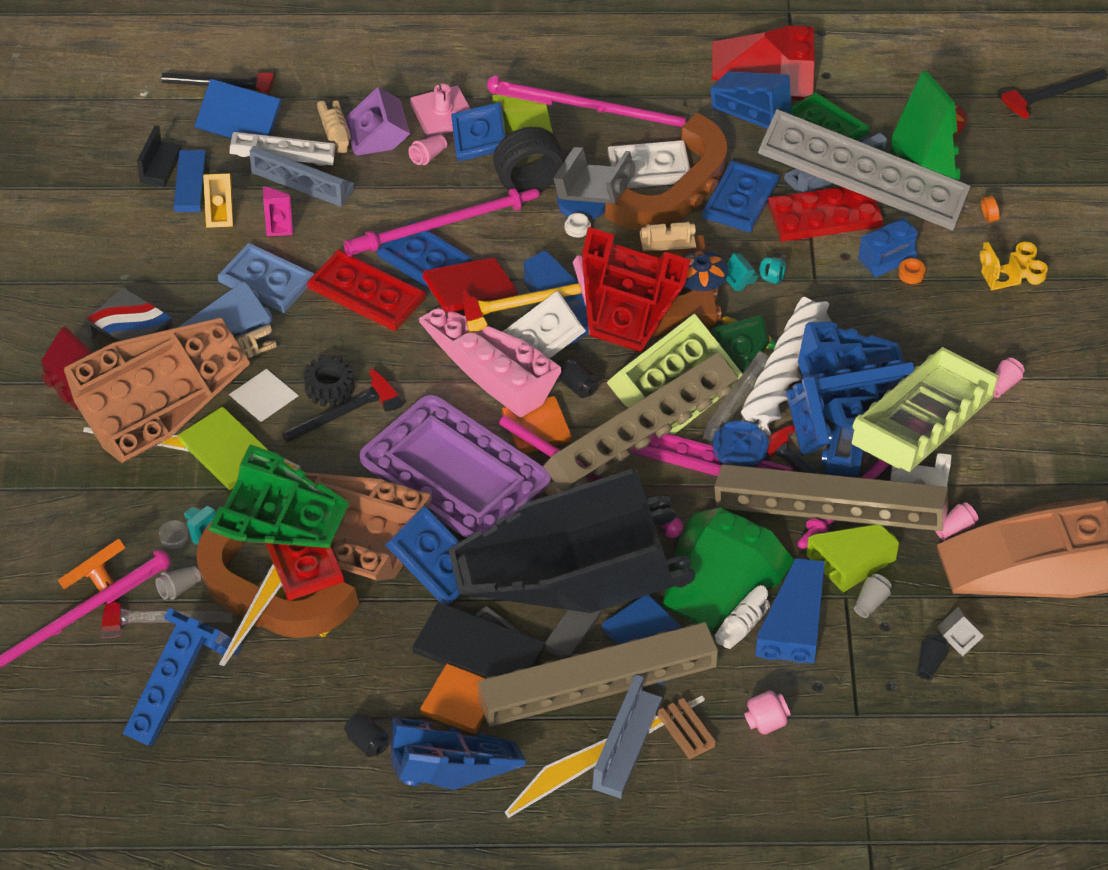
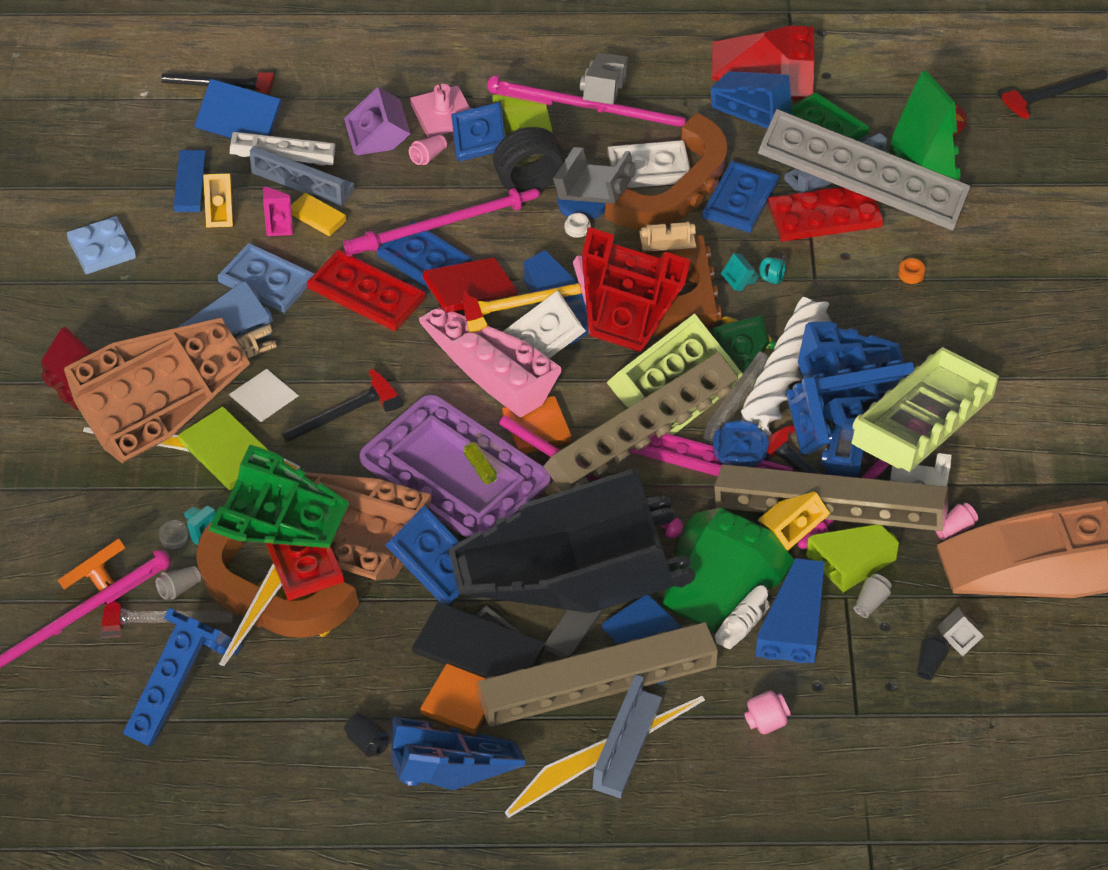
(101, 245): none -> light blue plate
(127, 317): panel -> none
(157, 159): black panel -> none
(317, 214): none -> yellow tile
(329, 392): black tyre -> none
(335, 125): tan hinge -> none
(477, 460): none -> clear neon green piece
(579, 378): black brick -> none
(604, 78): none -> light grey arch
(683, 706): medium nougat tile -> none
(705, 270): dark blue dish -> none
(794, 518): none -> yellow slope
(888, 247): blue window -> none
(990, 209): orange tile -> none
(1010, 373): bright pink cone -> none
(1021, 265): yellow piece -> none

